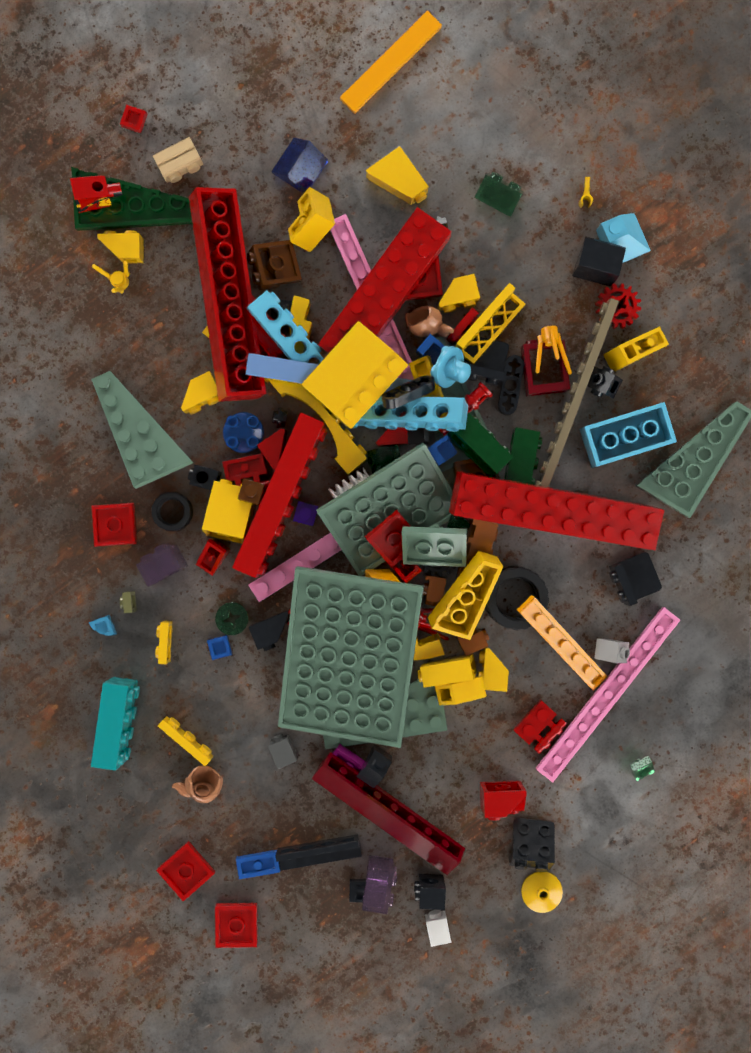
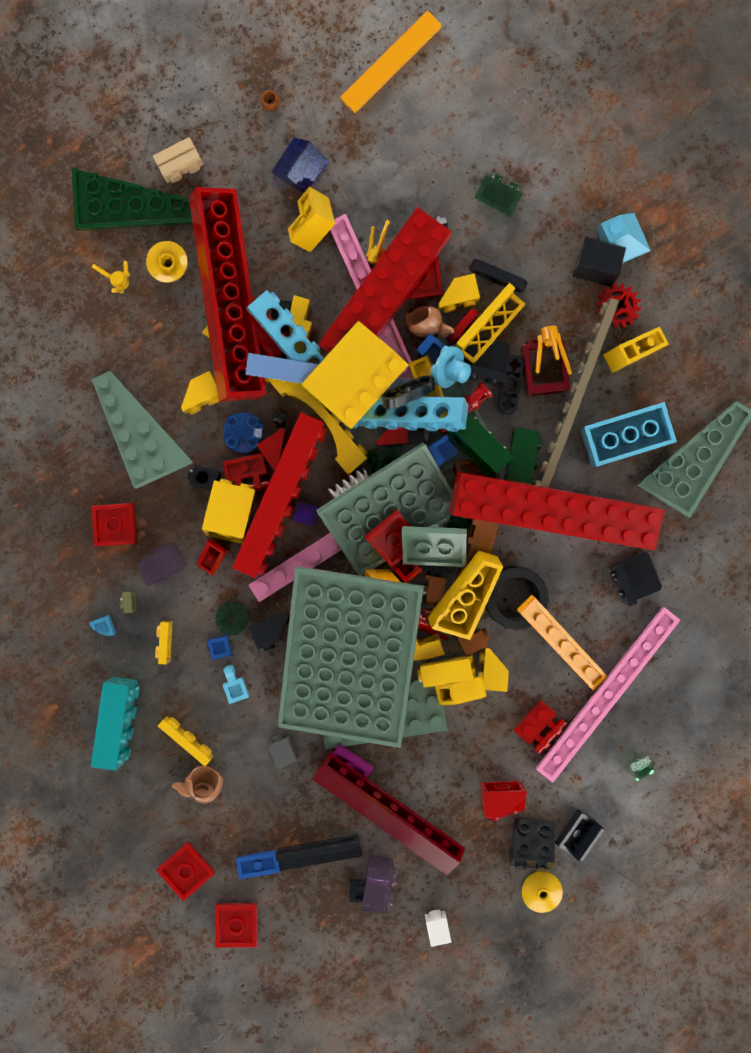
(93, 192): red torso -> none
(125, 246): yellow slope -> none
(133, 118): red plate -> none
(156, 508): black tyre -> none
(164, 252): none -> yellow dish
(235, 687): none -> medium azure plate
(251, 492): reddish brown plate -> none
(269, 95): none -> dark orange plate
(274, 264): reddish brown plate -> none
(375, 253): none -> yellow plant
(375, 766): black slope -> none
(399, 177): yellow slope -> none
(430, 891): black brick -> none
(497, 275): none -> black beam
(579, 835): none -> black bracket
(586, 194): yellow hand -> none
(604, 382): black brick -> none
(612, 650): light grey brick -> none

